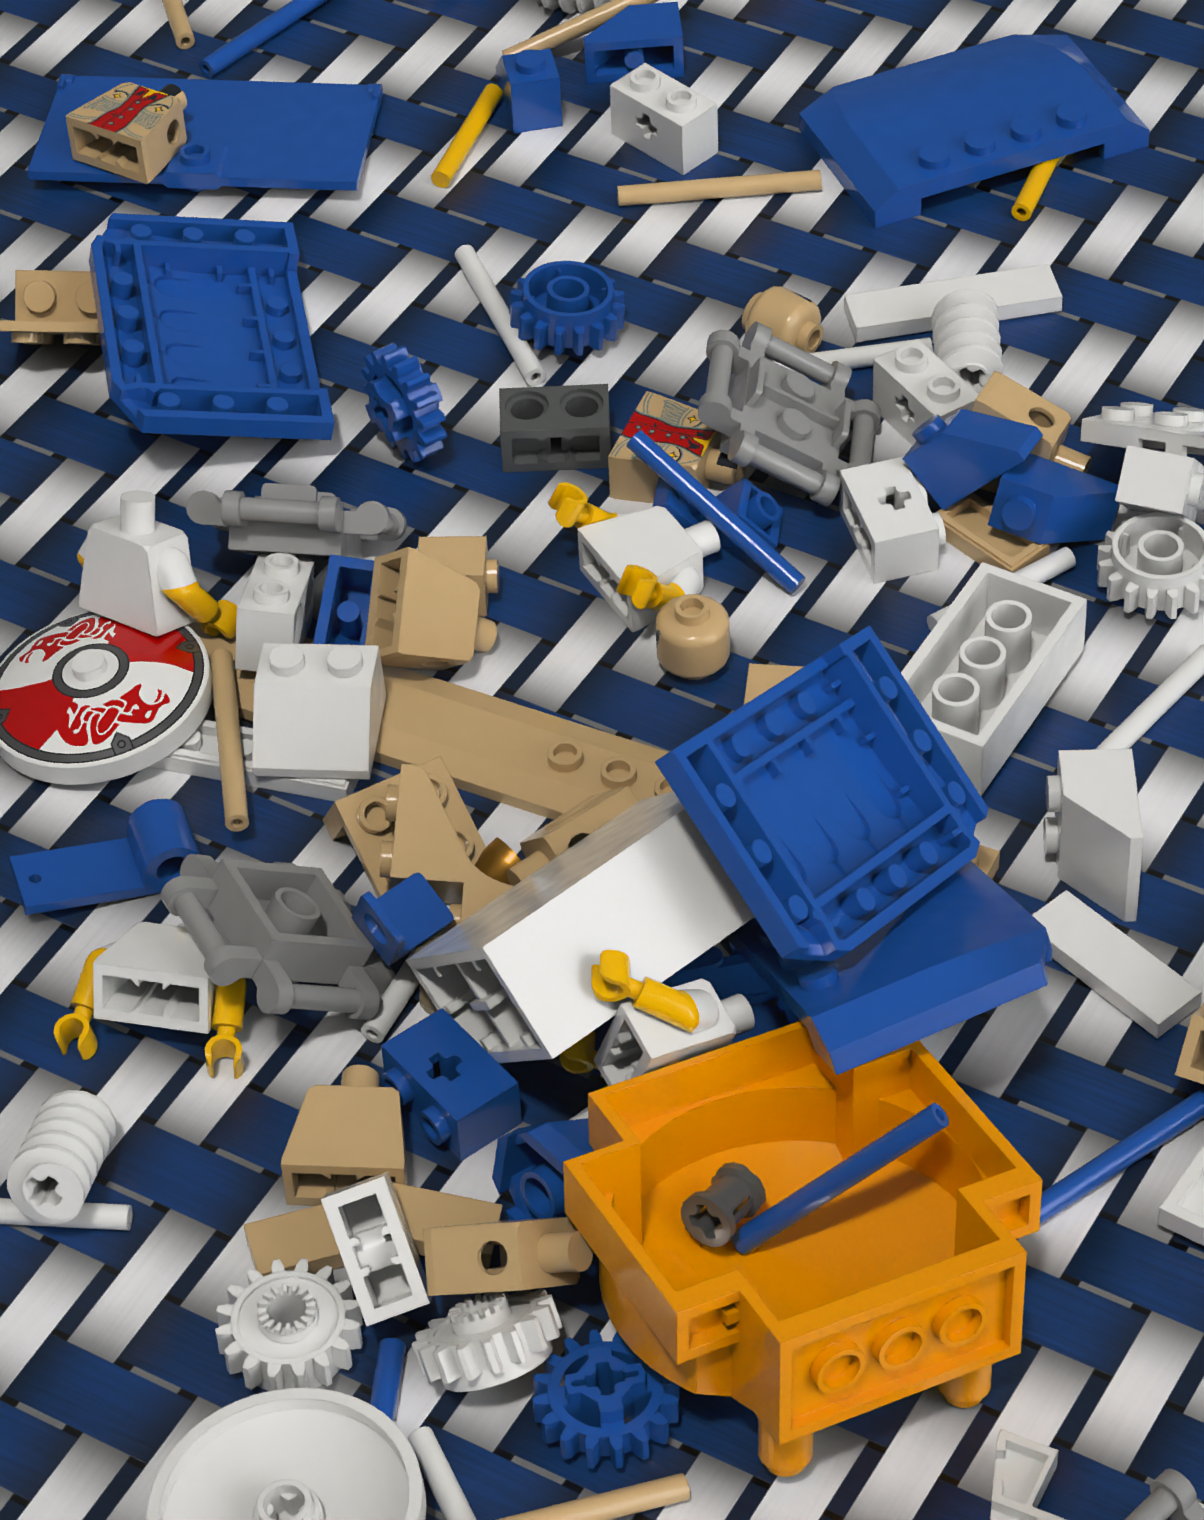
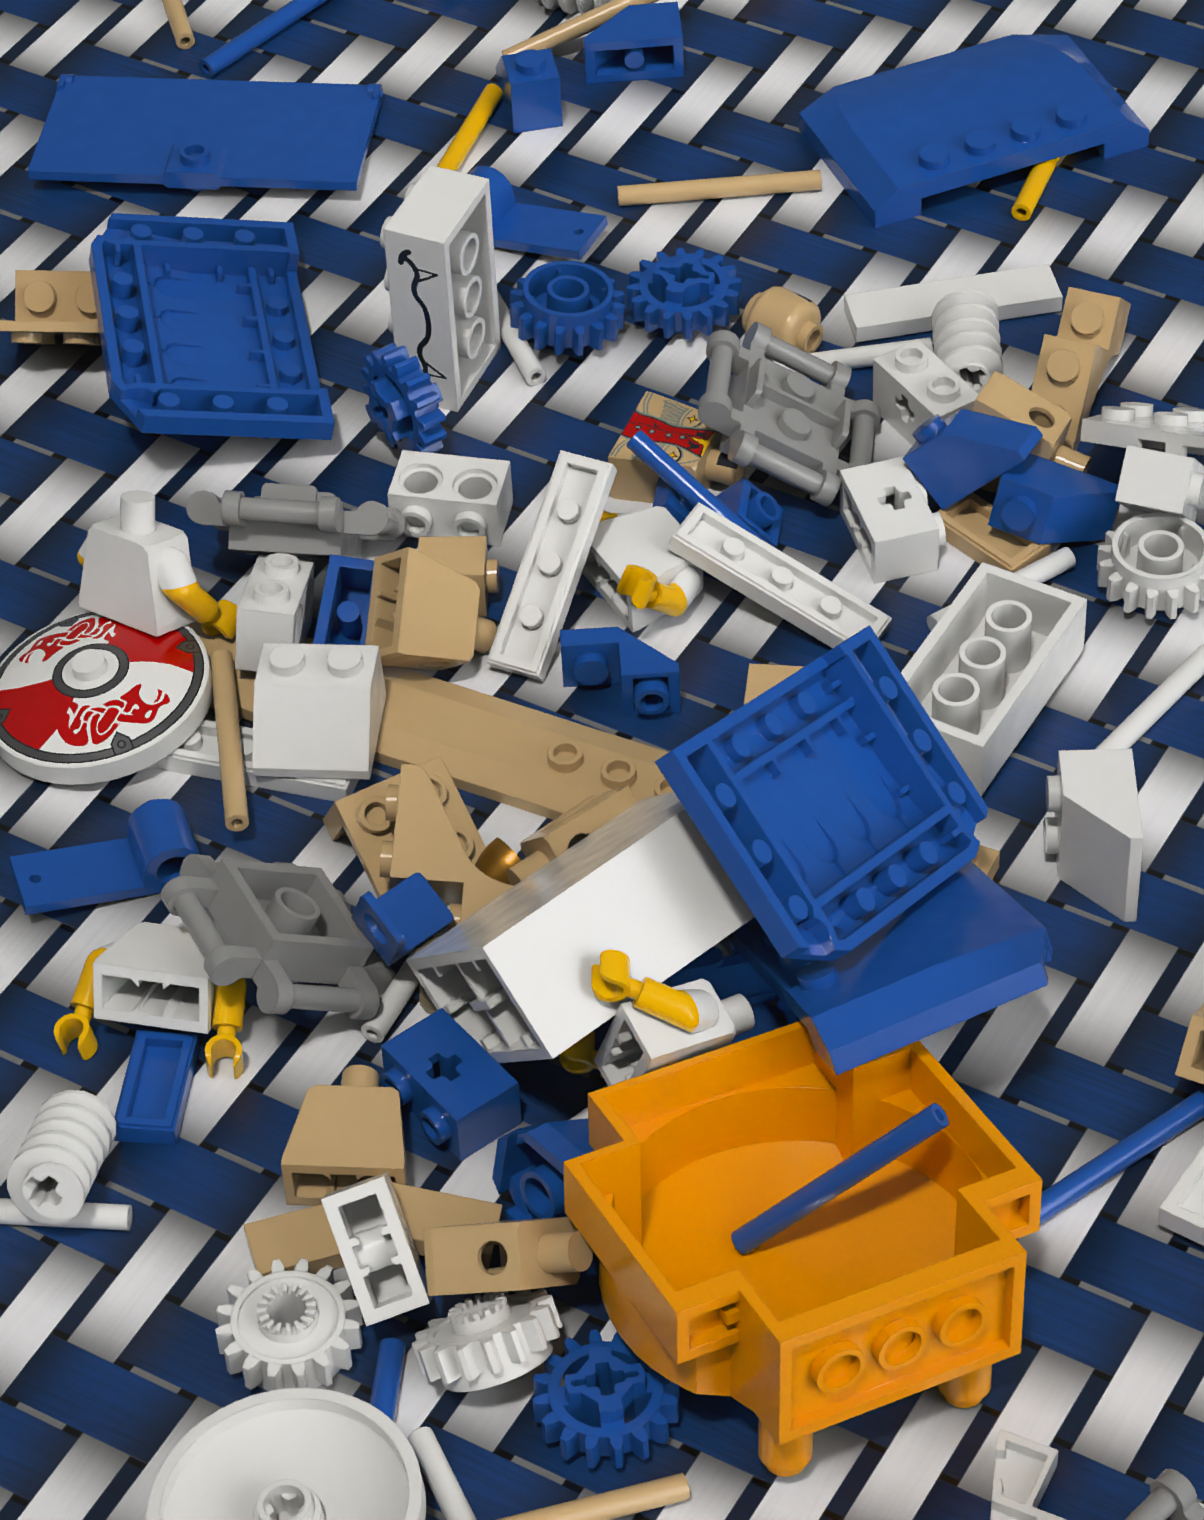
(129, 130): tan torso -> none
(156, 1087): none -> blue tile
(444, 279): none -> white brick
(452, 495): none -> white brick
(537, 227): none -> blue door
(552, 565): none -> white tile
(554, 428): dark grey brick -> none
(615, 657): none -> blue slope
(664, 118): white brick -> none
(684, 293): none -> blue gear
(692, 636): tan head -> none
(724, 1204): dark grey bush -> none
(773, 578): none -> white tile
(1076, 358): none -> tan arch
(1116, 965): white tile -> none

